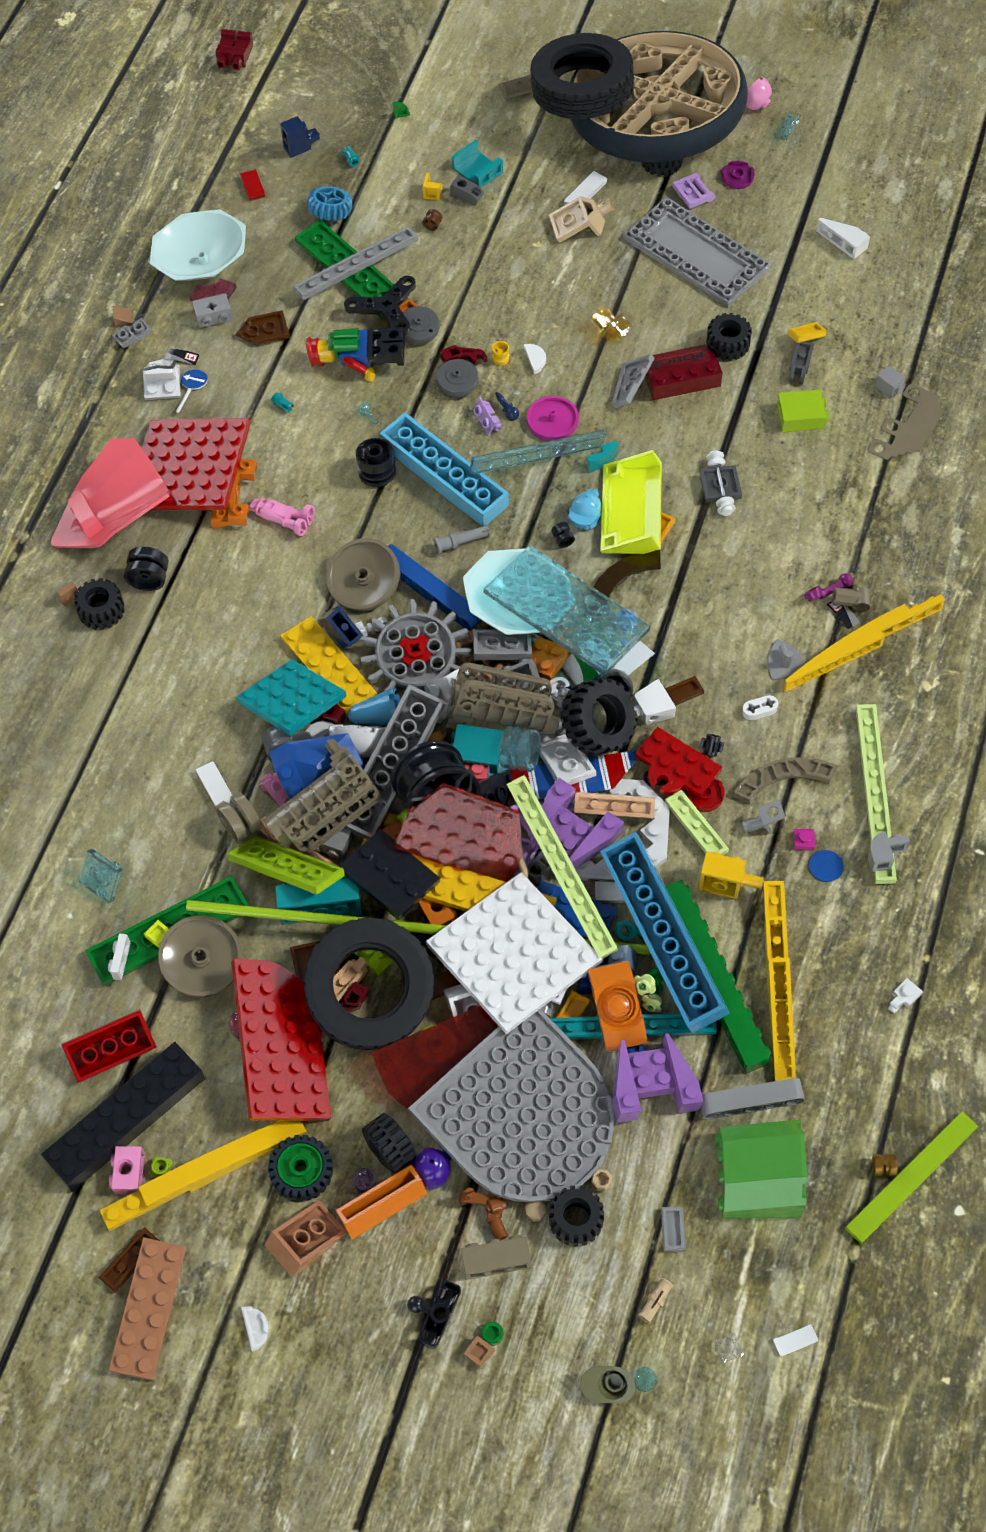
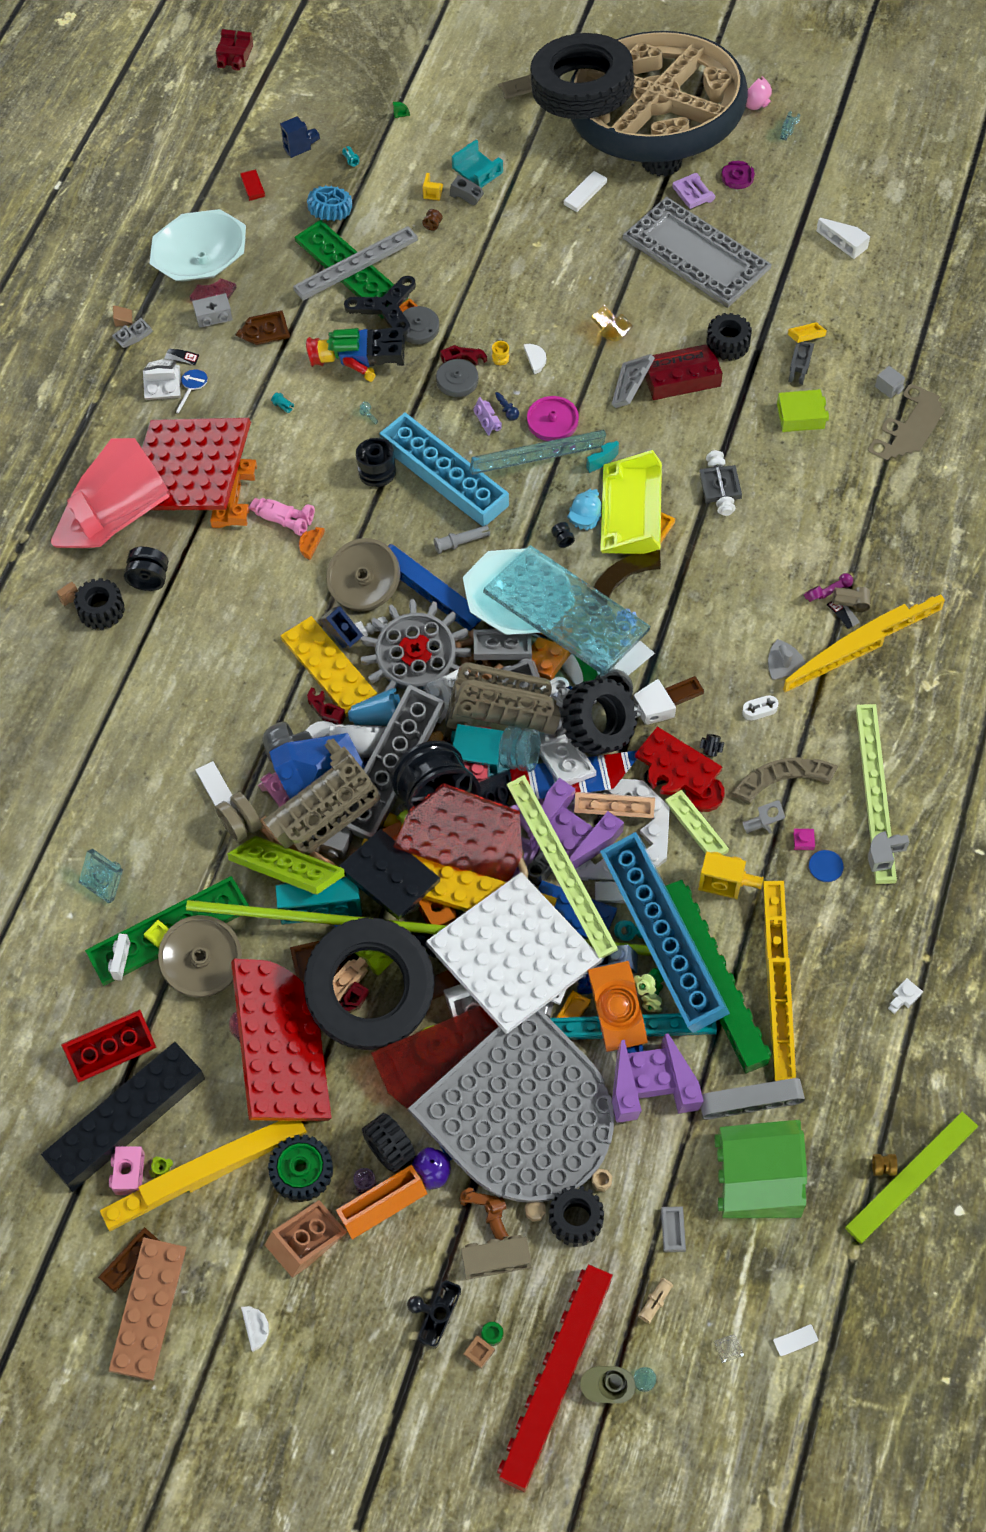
(291, 697): teal plate -> none
(309, 541): none -> orange tile
(555, 1379): none -> red brick
(578, 216): tan plate -> none

